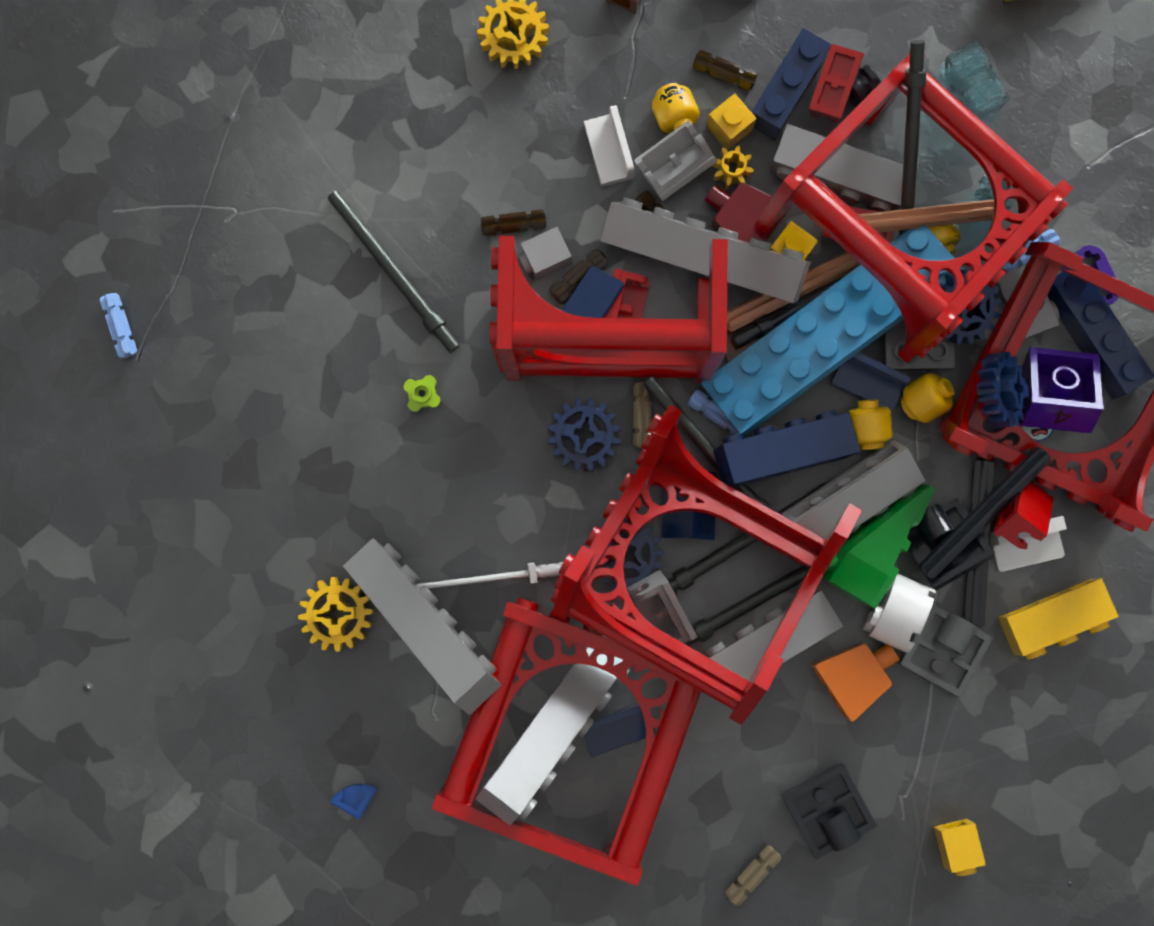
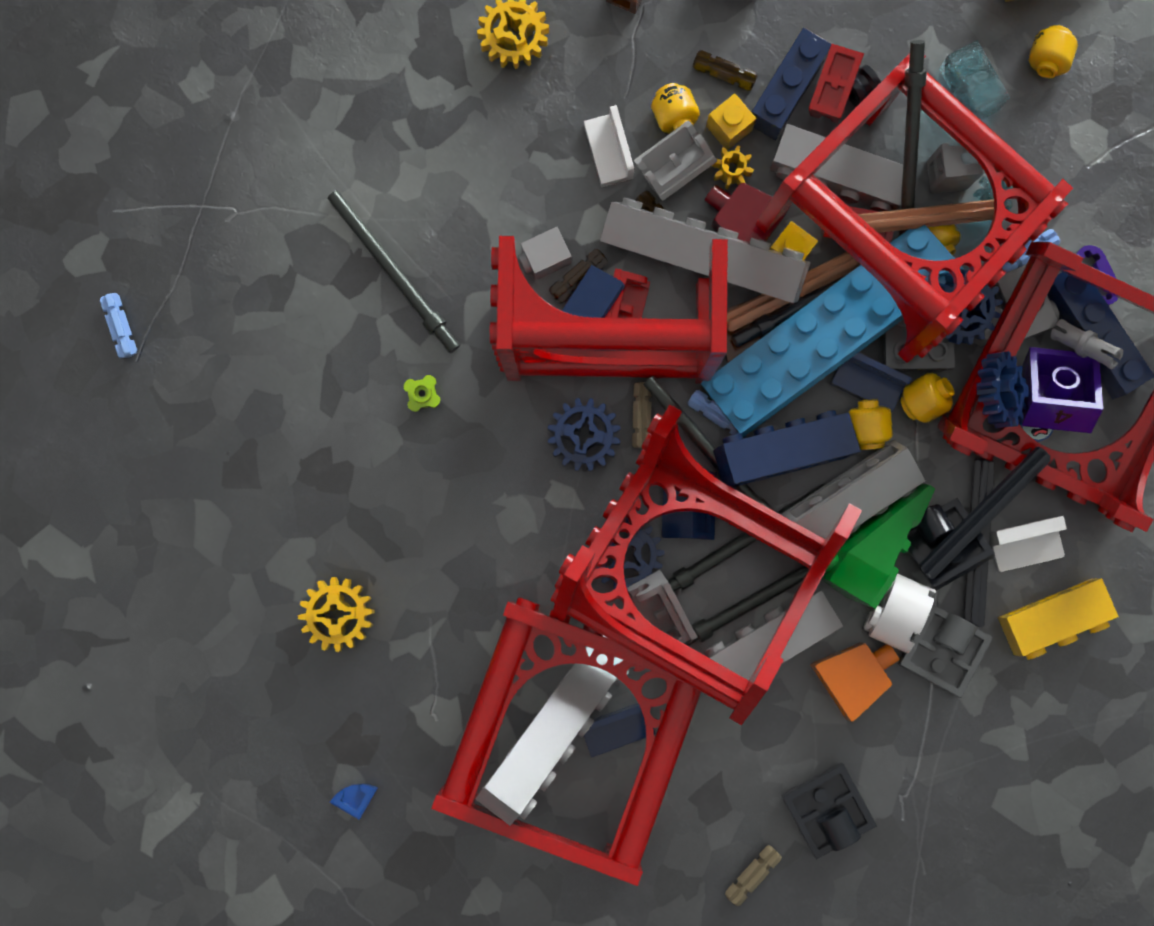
(422, 626): light grey brick -> none
(513, 222): dark brown axle -> none
(533, 573): white sword -> none
(948, 171): none -> light grey hinge
(960, 847): yellow brick -> none
(1025, 513): red hinge -> none
(1053, 51): none -> yellow head
(1087, 344): none -> light grey pin

